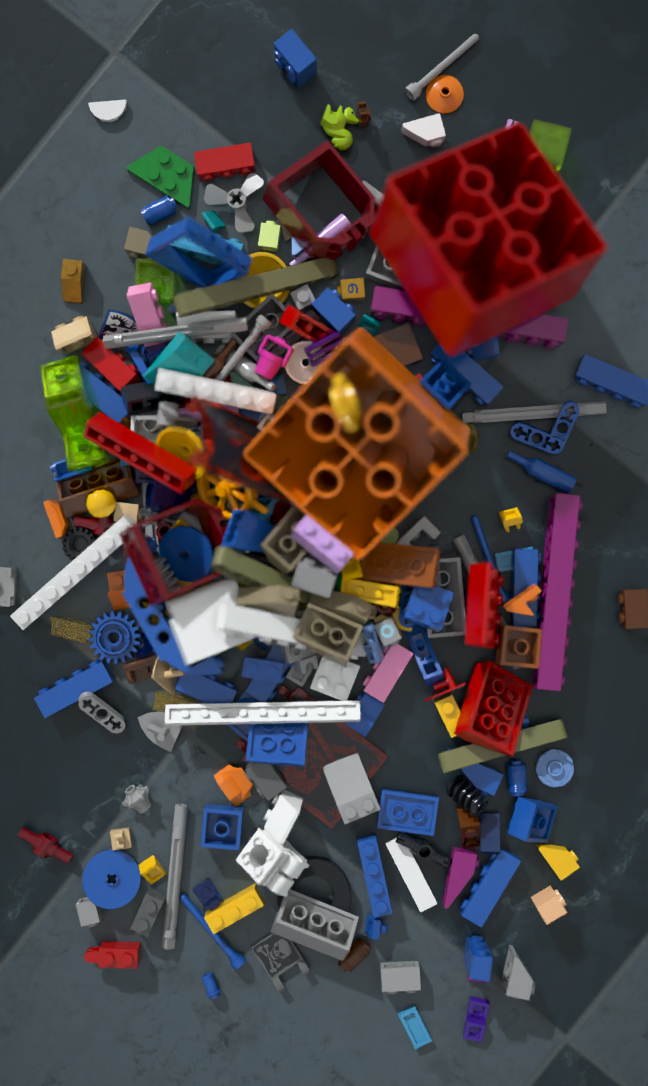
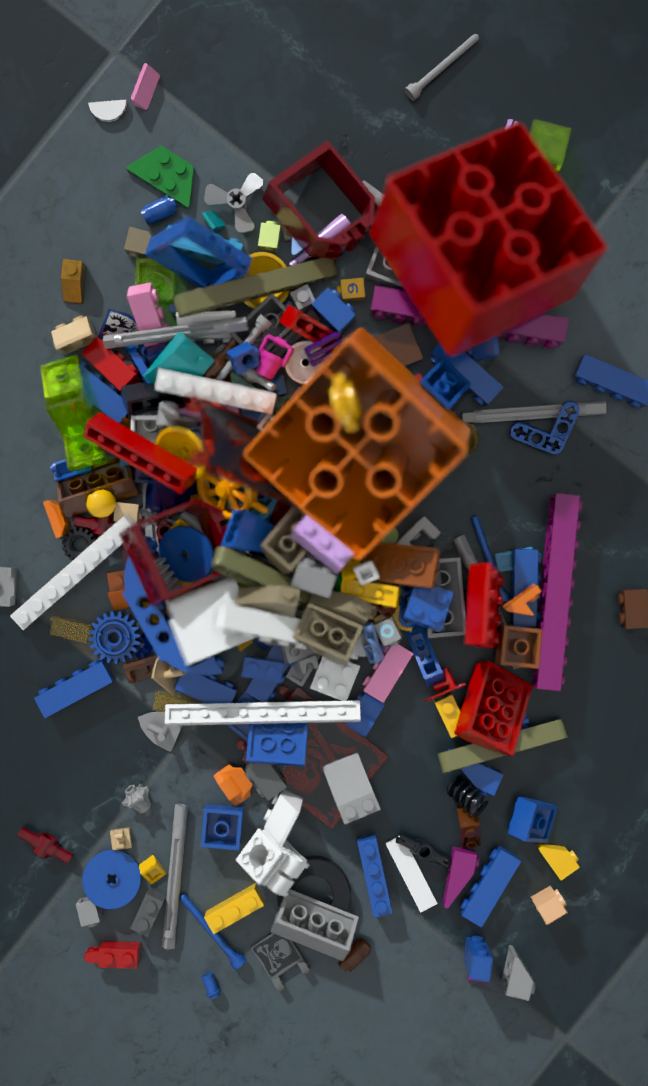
(103, 720): light grey beam -> none
(145, 87): none -> bright pink slope
(207, 895): clear blue bracket -> none
(224, 162): red brick -> none
(236, 355): none -> blue brick
(295, 58): blue brick -> none
(334, 126): lime animal -> none
(363, 114): reddish brown plate -> none
(366, 572): none -> white slope
(369, 324): teal slope -> none
(374, 927): blue tile -> none
(400, 977): light grey brick -> none
(407, 812): blue plate -> none
(415, 1027): dark azure tile -> none
(426, 130): white slope -> none
(444, 103): orange dish -> none
(476, 1019): dark purple slope -> none
(490, 833): dark blue tile -> none
(511, 517): yellow tile -> none
(516, 777): blue head -> none
(545, 472): blue piece -> none
(554, 767): medium blue tile -> none

